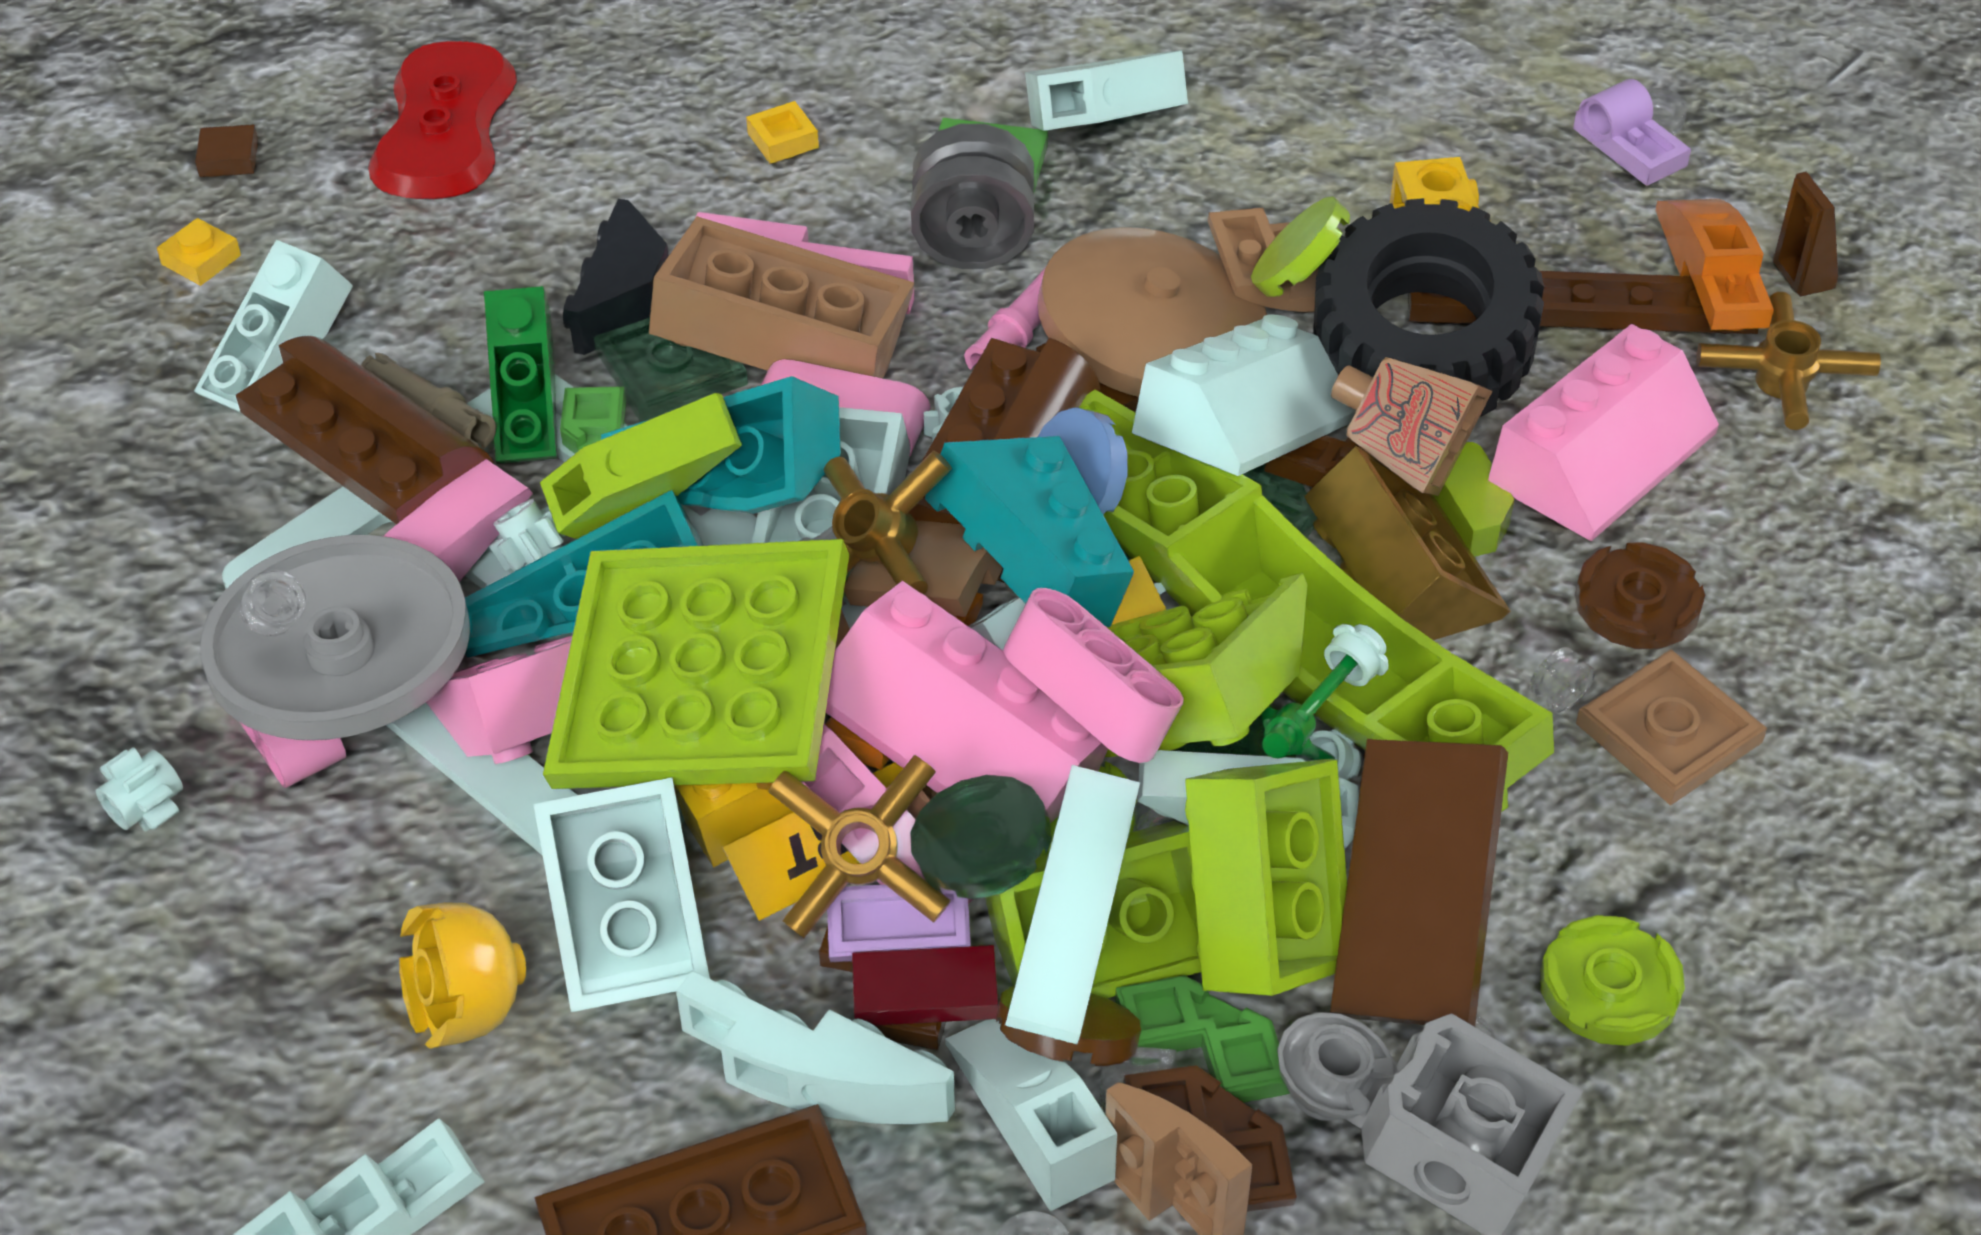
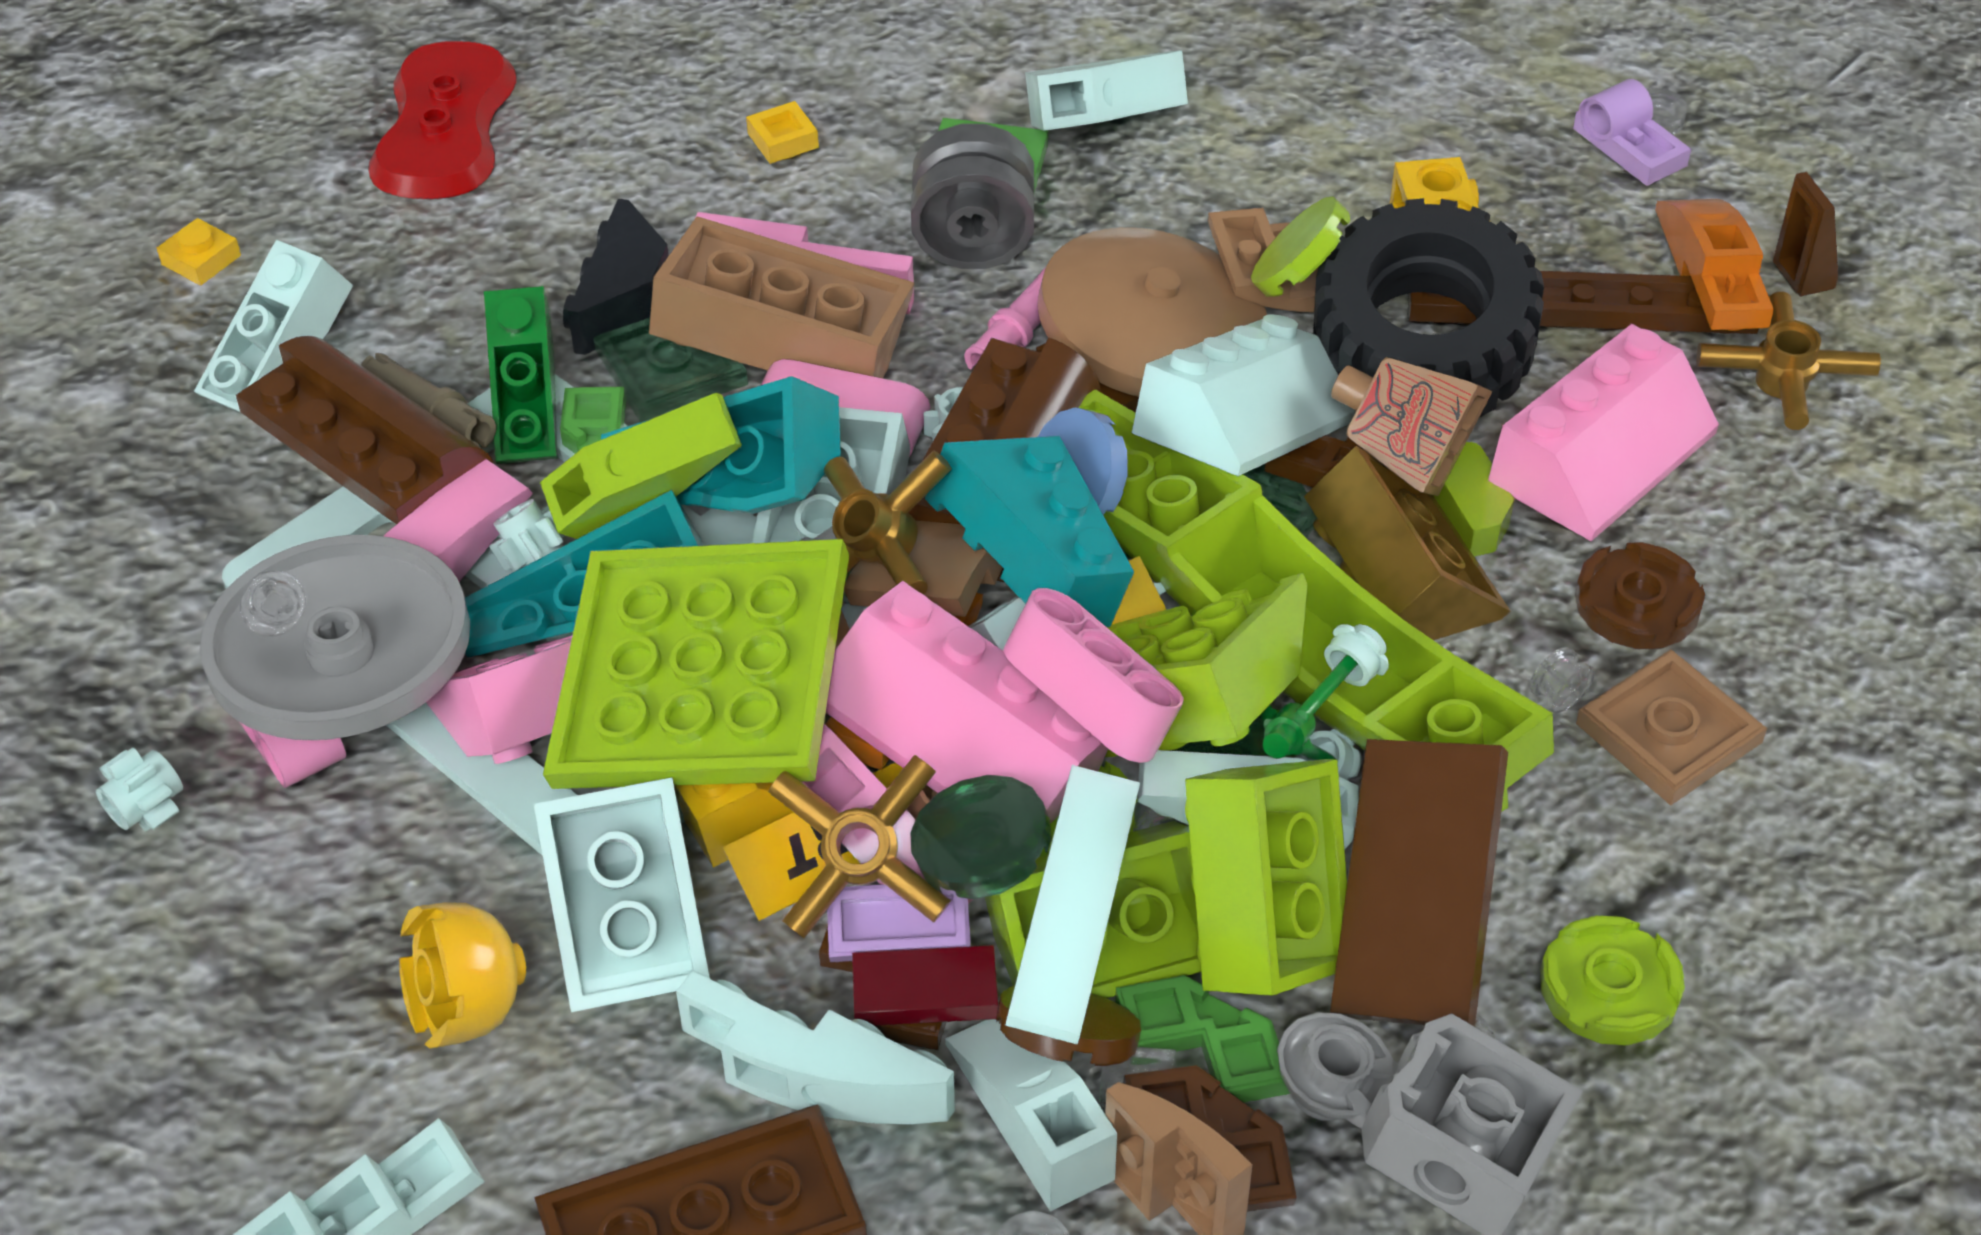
(226, 150): reddish brown tile -> none

